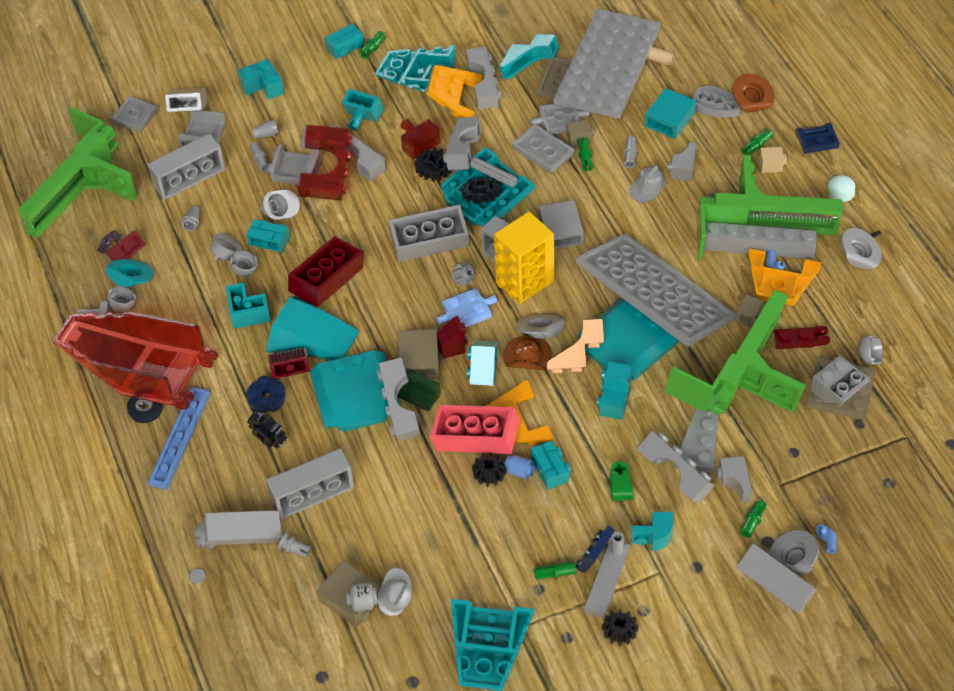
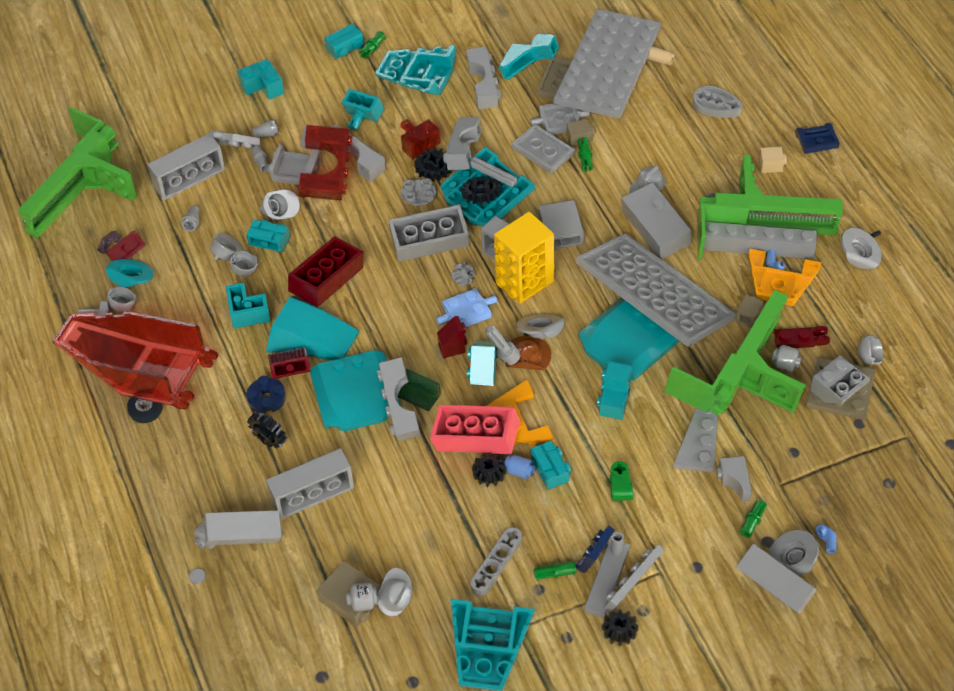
(134, 114): light grey tile -> none
(178, 440): medium blue tile -> none
(186, 99): light grey brick -> none
(201, 124): light grey panel -> none
(234, 139): none -> light grey plate
(294, 546): light grey pin -> none
(418, 192): none -> light grey dish
(420, 351): dark tan brick -> none
(446, 88): light orange wing -> none
(499, 562): none -> light grey beam
(505, 349): none -> light grey piece
(574, 357): light nougat arch -> none
(628, 583): none -> light grey plate
(630, 152): light grey pin -> none
(656, 221): none -> light grey brick
(658, 534): teal brick -> none
(670, 113): teal brick -> none
(683, 164): light grey arch -> none
(693, 482): light grey arch -> none
(752, 93): dark orange hat -> none
(757, 142): green pin -> none
(786, 358): none -> light grey head
(841, 188): light aqua hair -> none

